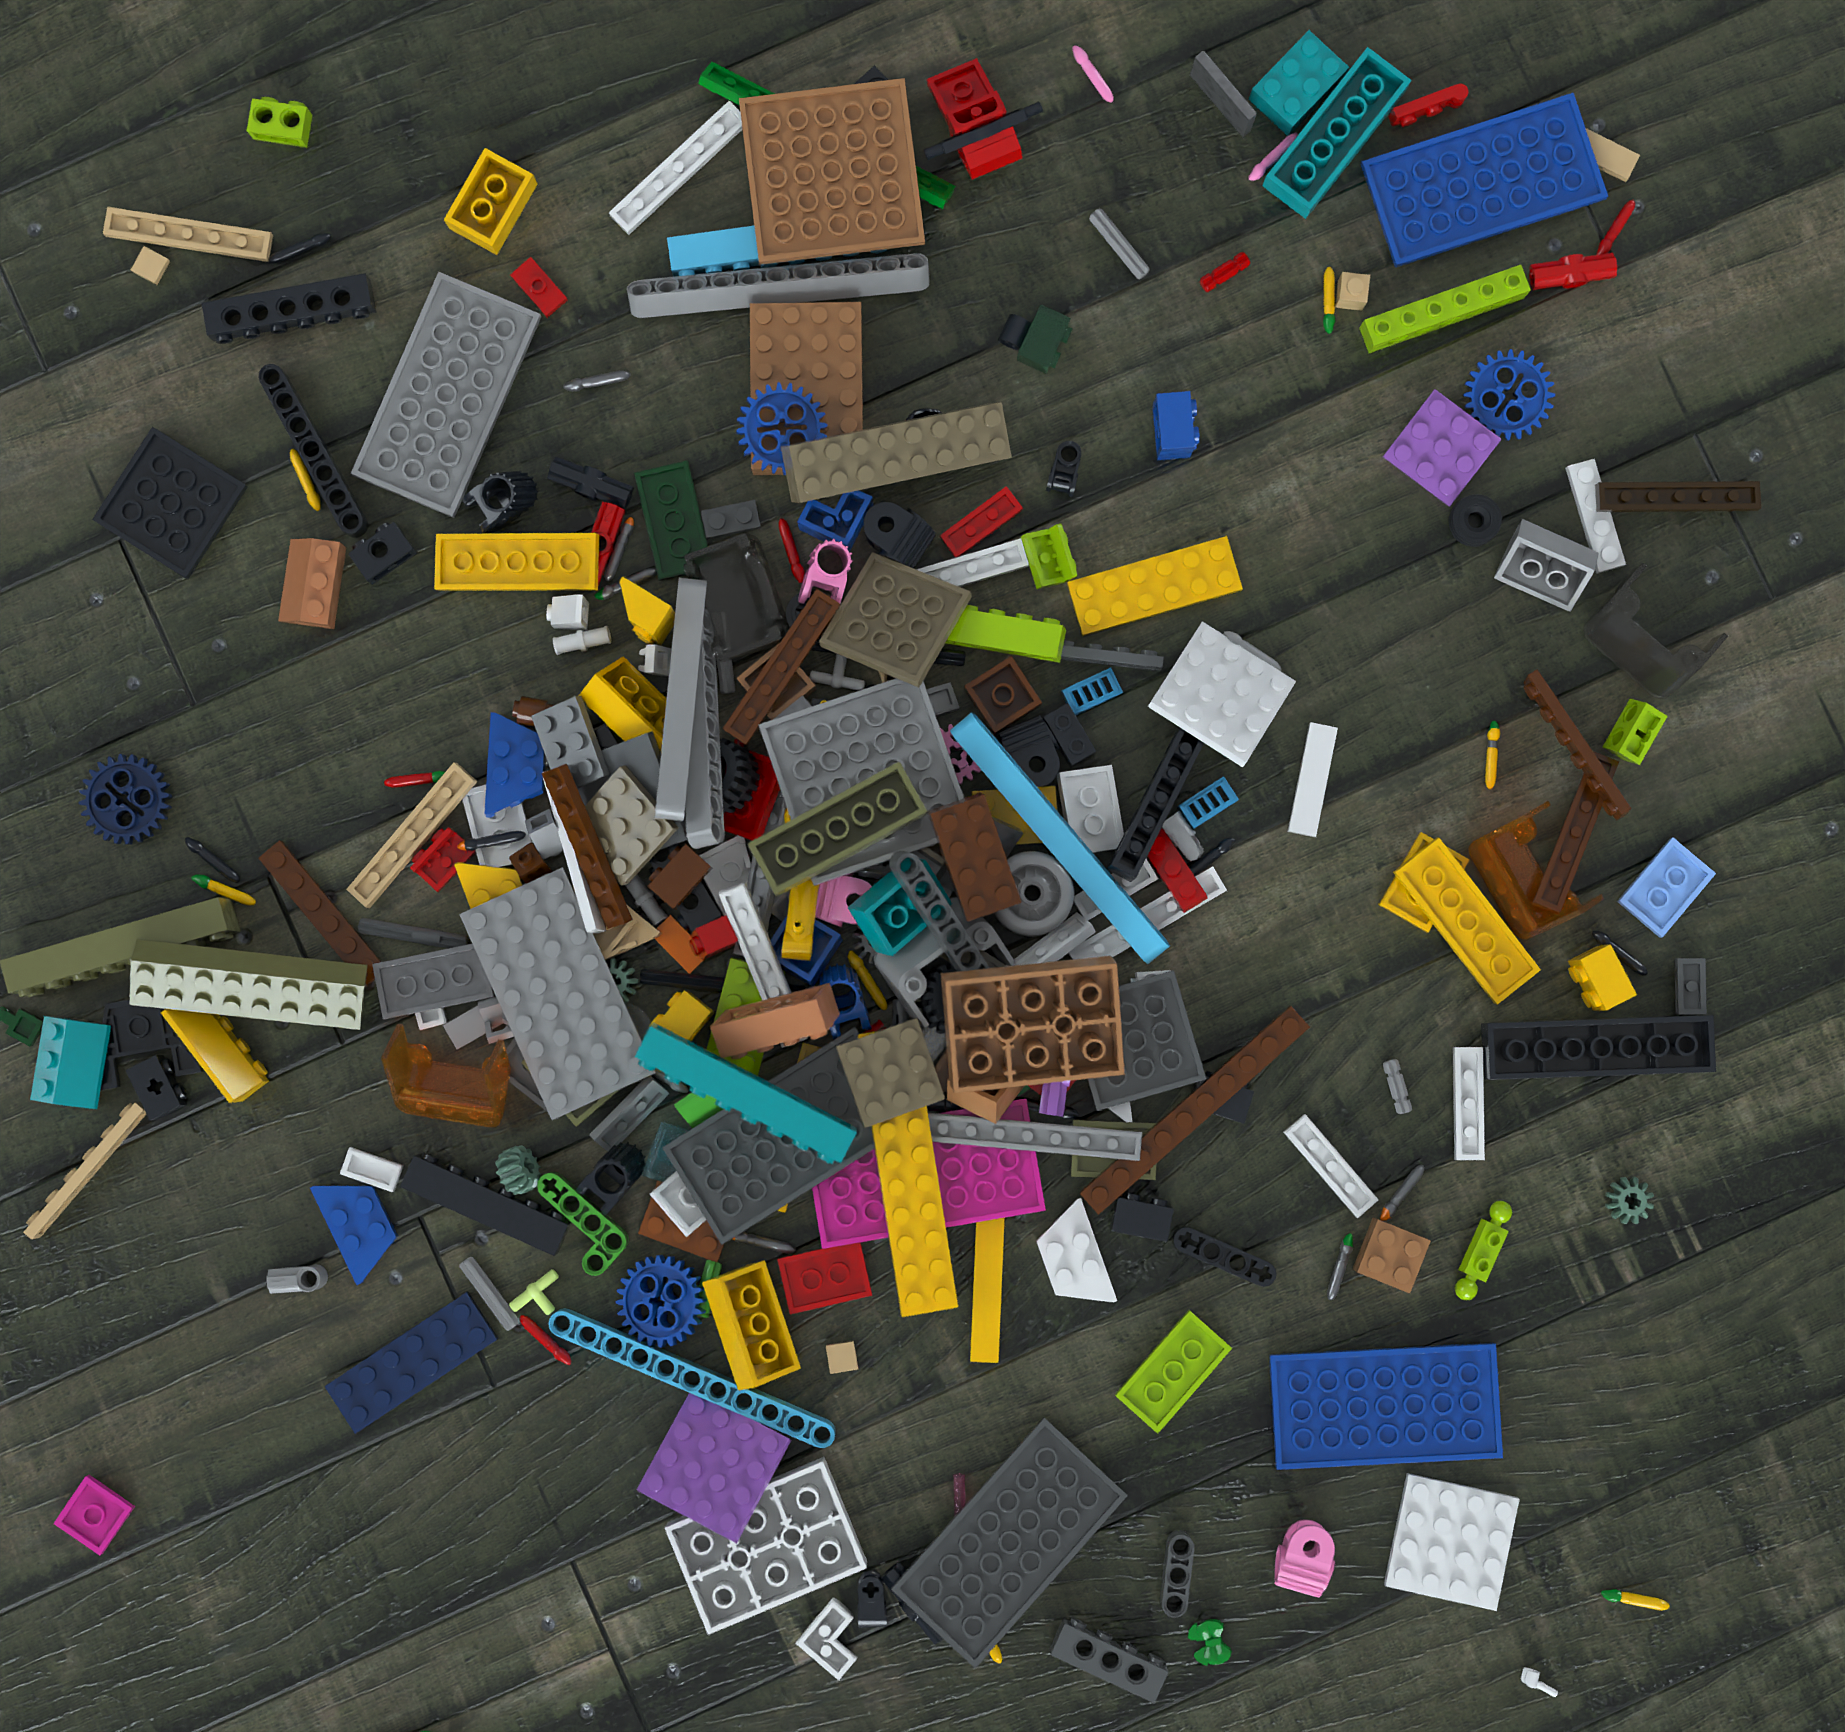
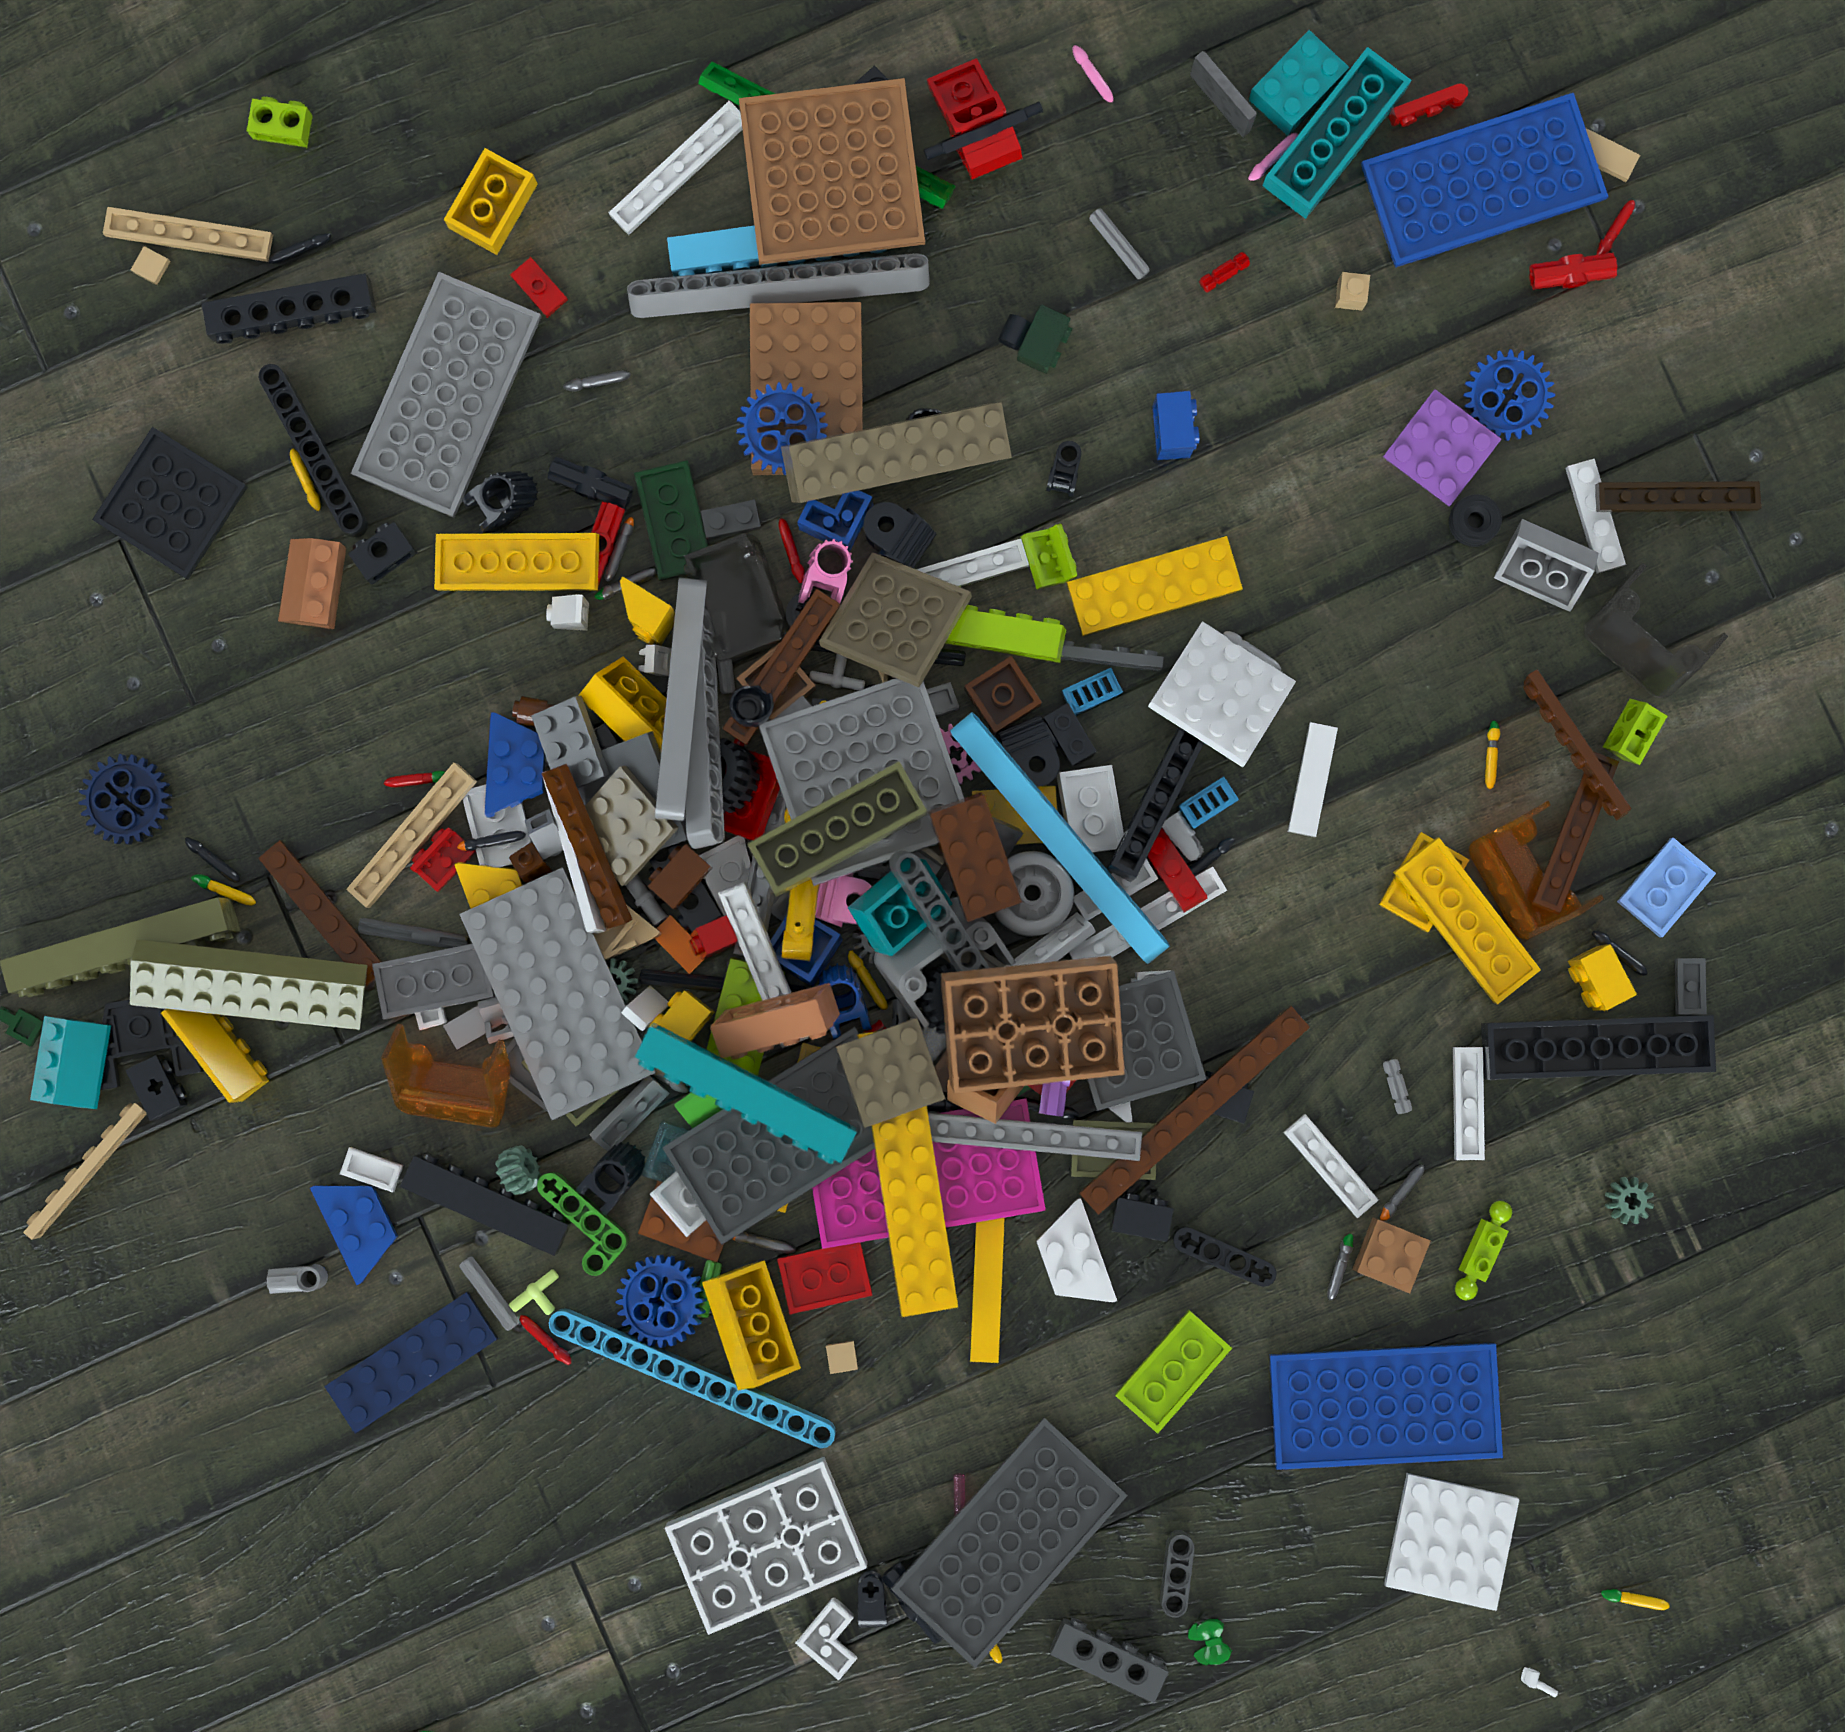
(94, 1514): dark pink plate -> none
(582, 640): white pin -> none
(645, 1008): none -> white tile
(714, 1466): medium lavender plate -> none
(751, 706): none -> black hair
(981, 522): red plate -> none
(1305, 1570): bright pink piece -> none
(1329, 300): yellow piece -> none
(1444, 308): lime brick -> none

